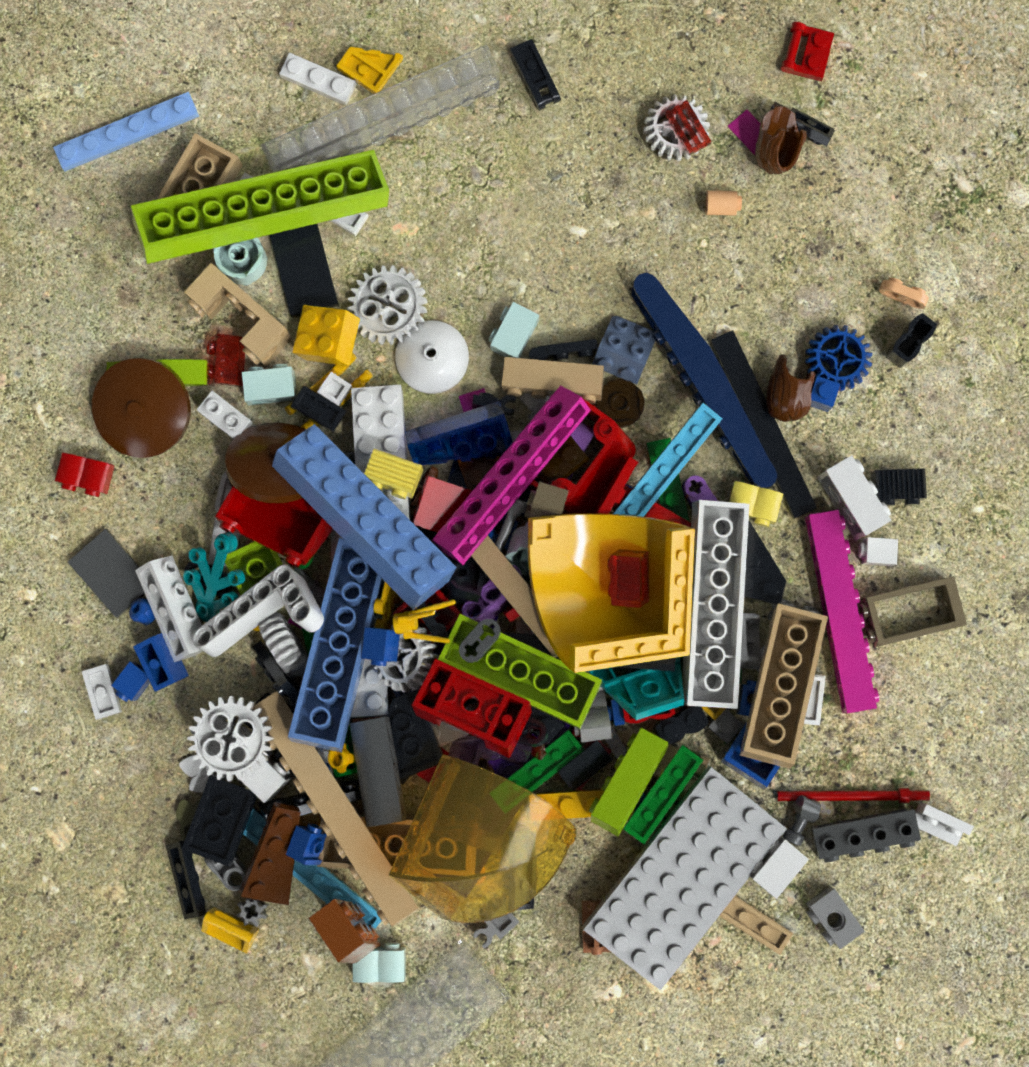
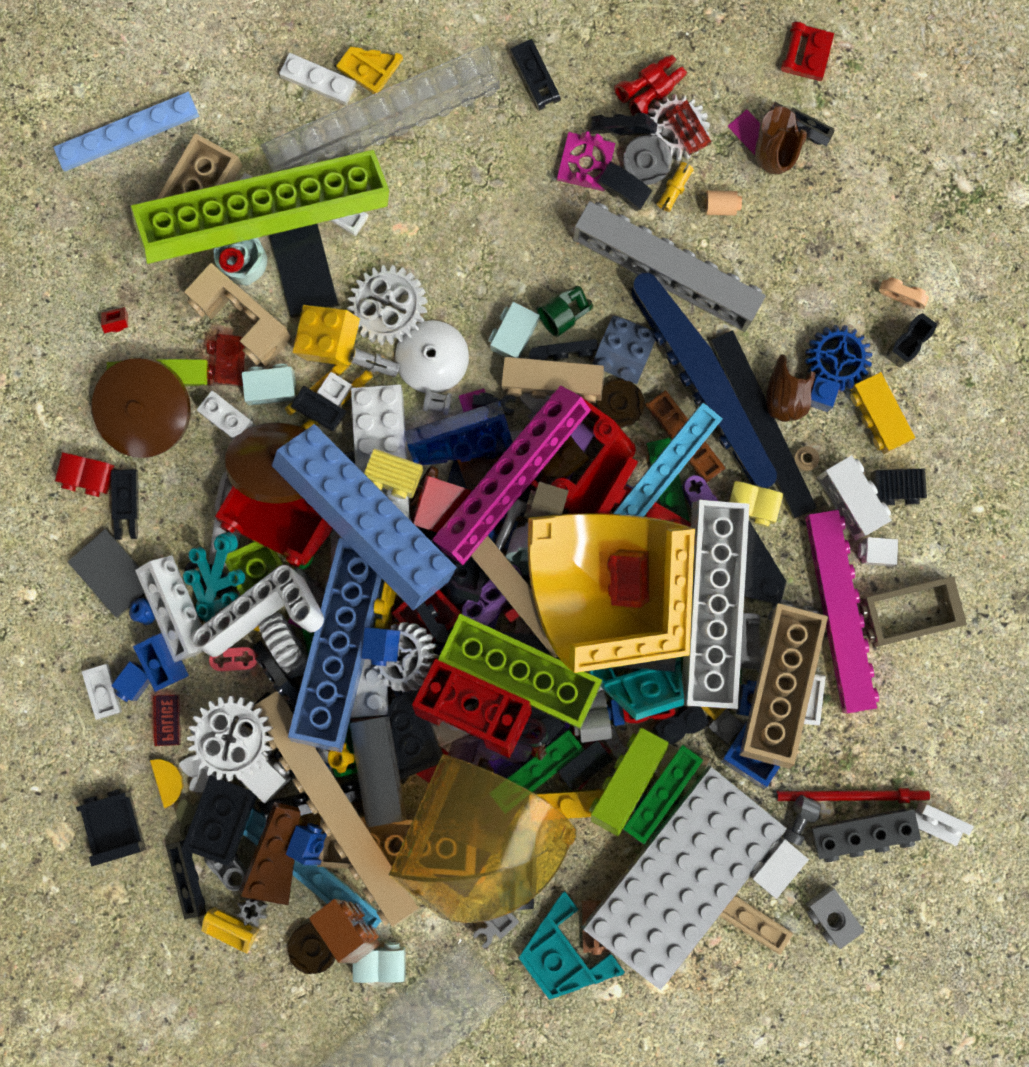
(111, 827): none -> black panel
(114, 320): none -> red plate
(125, 501): none -> black hinge
(166, 720): none -> clear red tile
(168, 780): none -> yellow tile
(228, 253): none -> red plate
(235, 666): none -> coral beam
(309, 951): none -> dark brown tile
(387, 367): none -> light grey pin
(406, 622): yellow plant -> none
(437, 402): none -> light grey bush
(475, 636): dark grey beam -> none
(555, 961): none -> teal wing
(556, 313): none -> dark green piece
(582, 178): none -> dark pink piece
(623, 125): none -> black hinge
(625, 185): none -> black slope
(648, 159): none -> light grey tile
(653, 78): none -> red piece
(671, 420): none -> dark orange plate
(675, 186): none -> yellow pin
(675, 269): none -> light grey brick
(802, 465): none -> tan plate
(881, 413): none -> yellow brick

